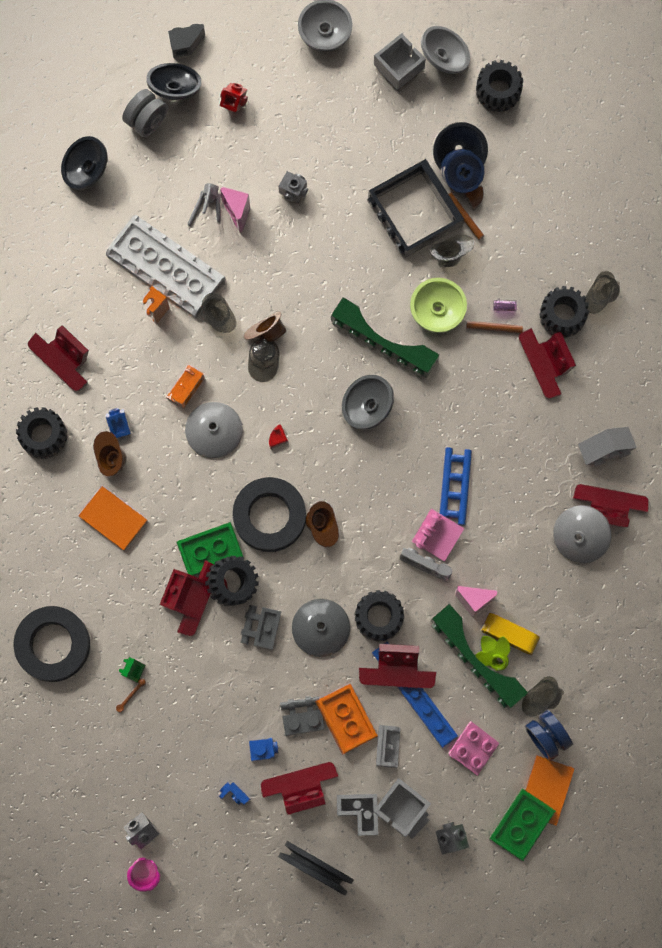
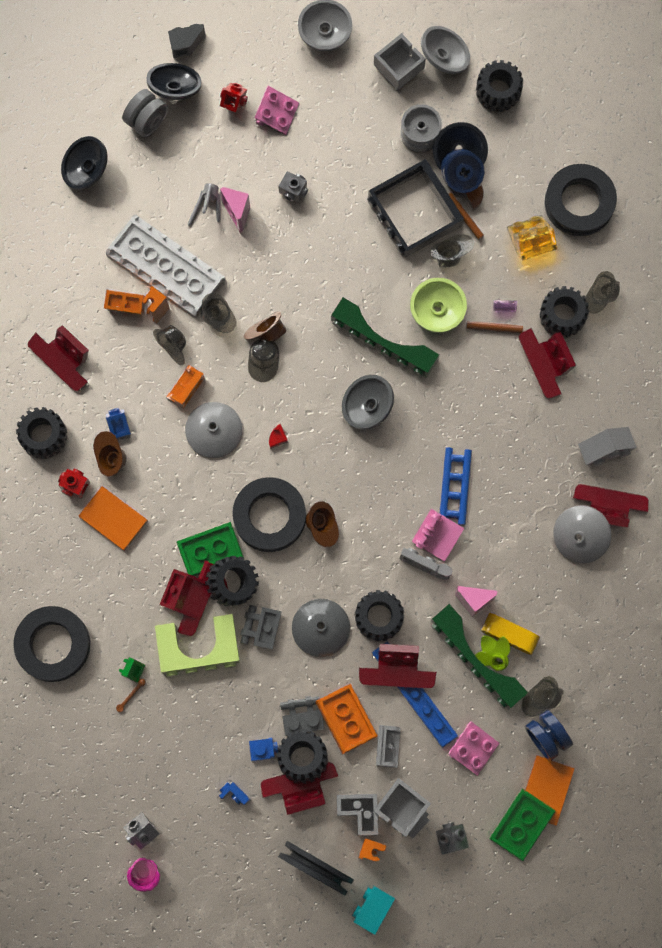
(78, 481): none -> red brick
(124, 302): none -> orange hinge
(172, 341): none -> clear smoke piece
(174, 661): none -> yellowish green arch
(276, 110): none -> bright pink hinge
(300, 740): none -> black tyre
(367, 849): none -> orange hinge
(373, 910): none -> teal piece
(420, 127): none -> light grey wheel
(532, 237): none -> clear yellow slope
(588, 176): none -> black tyre

